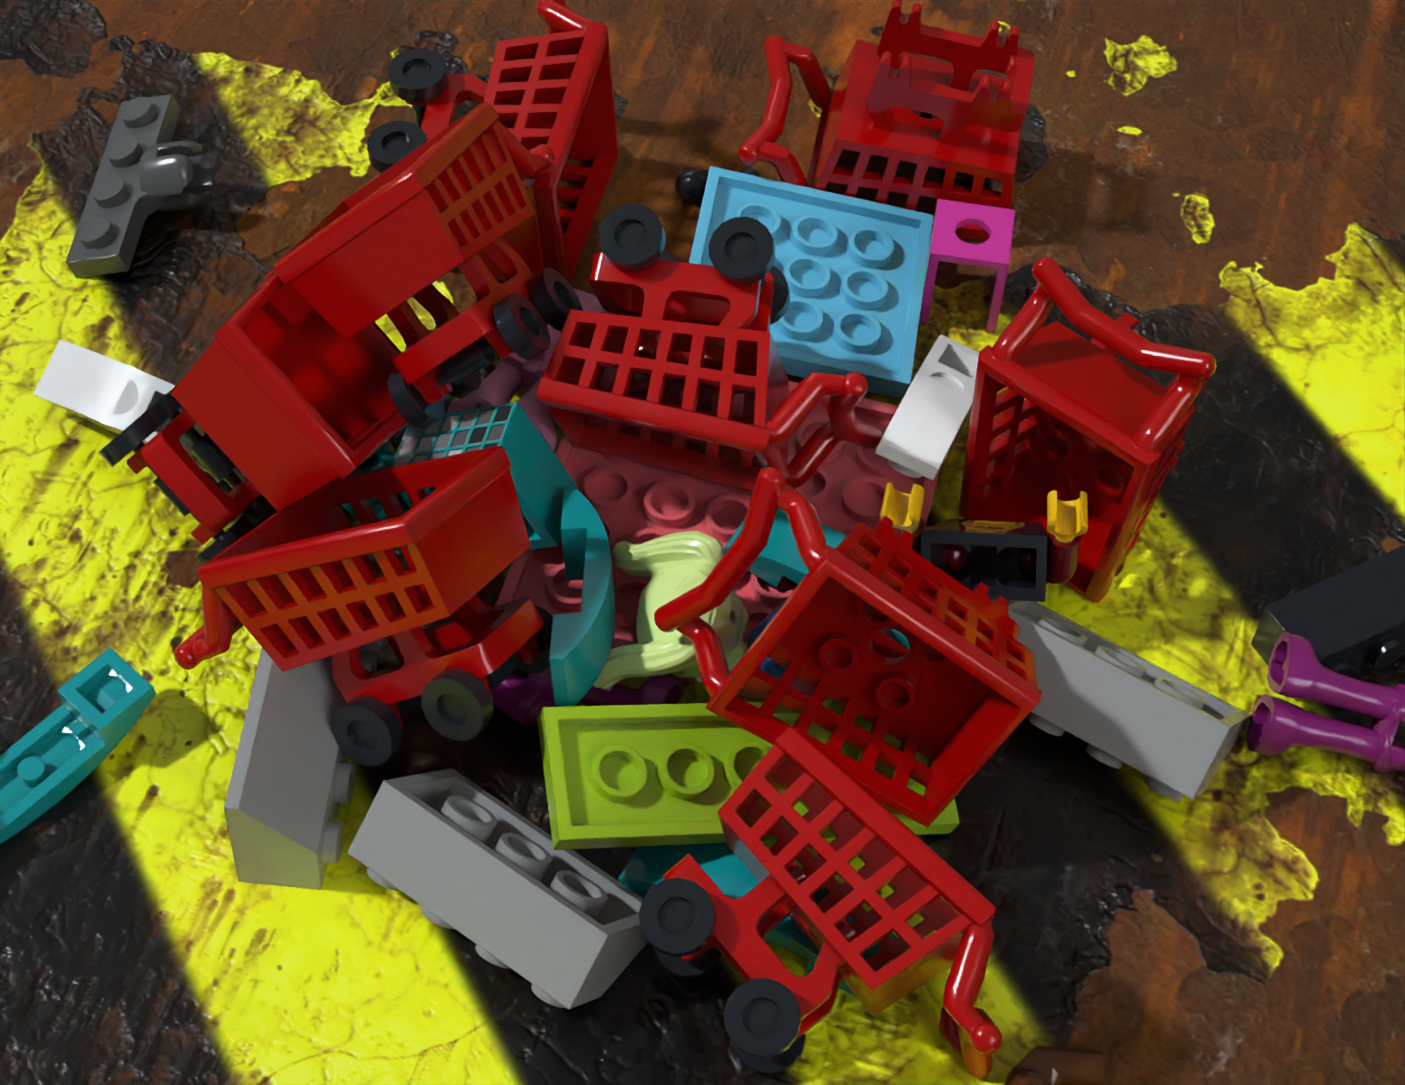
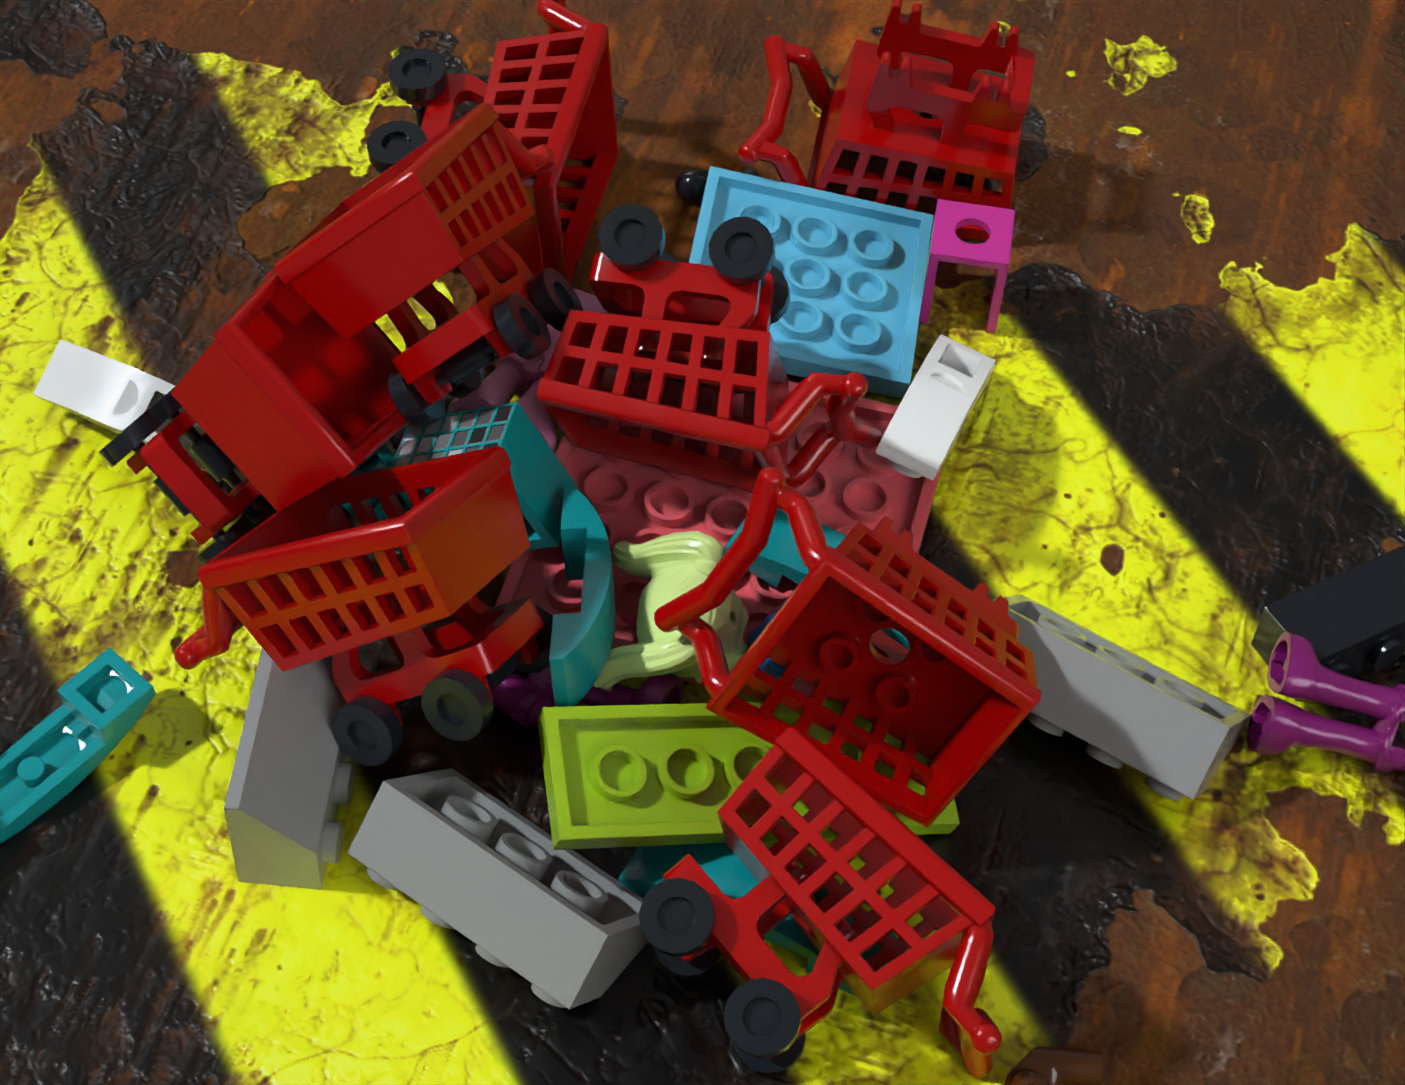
(135, 178): dark grey plate -> none
(1003, 555): torso -> none
(1083, 423): red piece -> none

